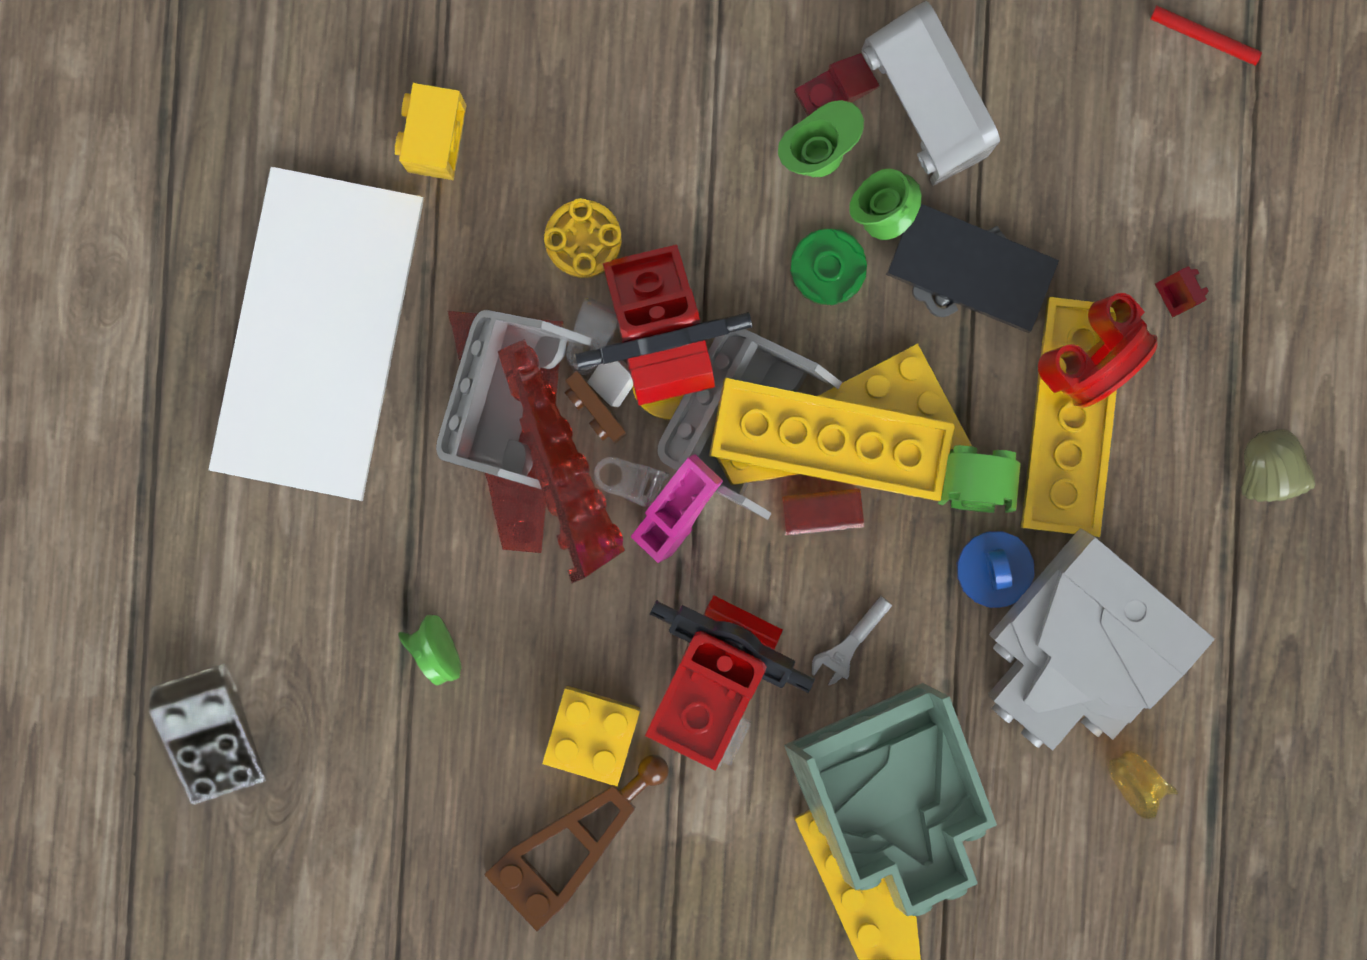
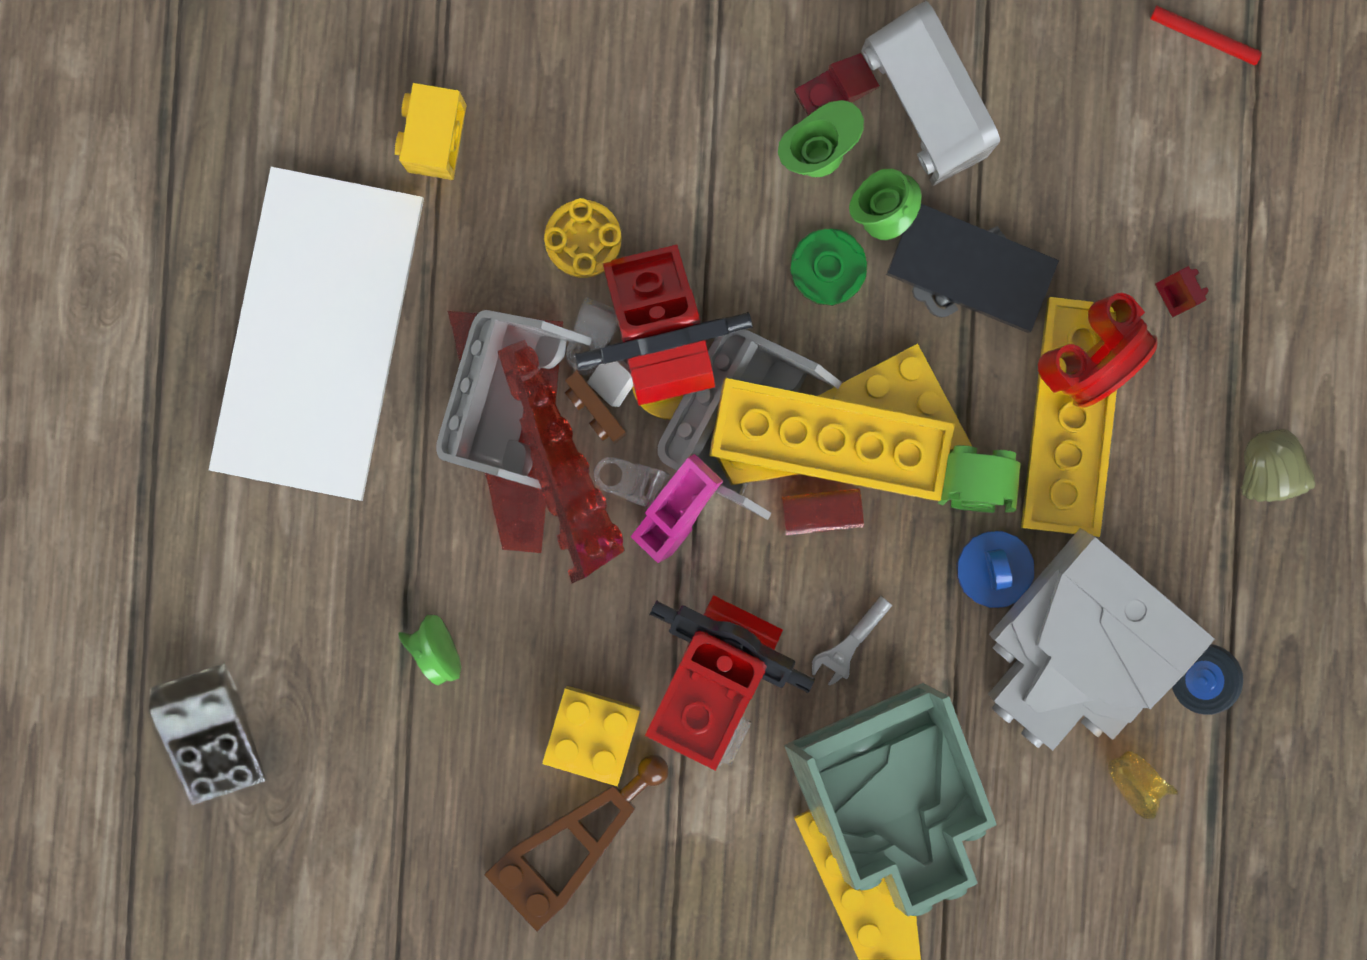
(1211, 682): none -> black wheel

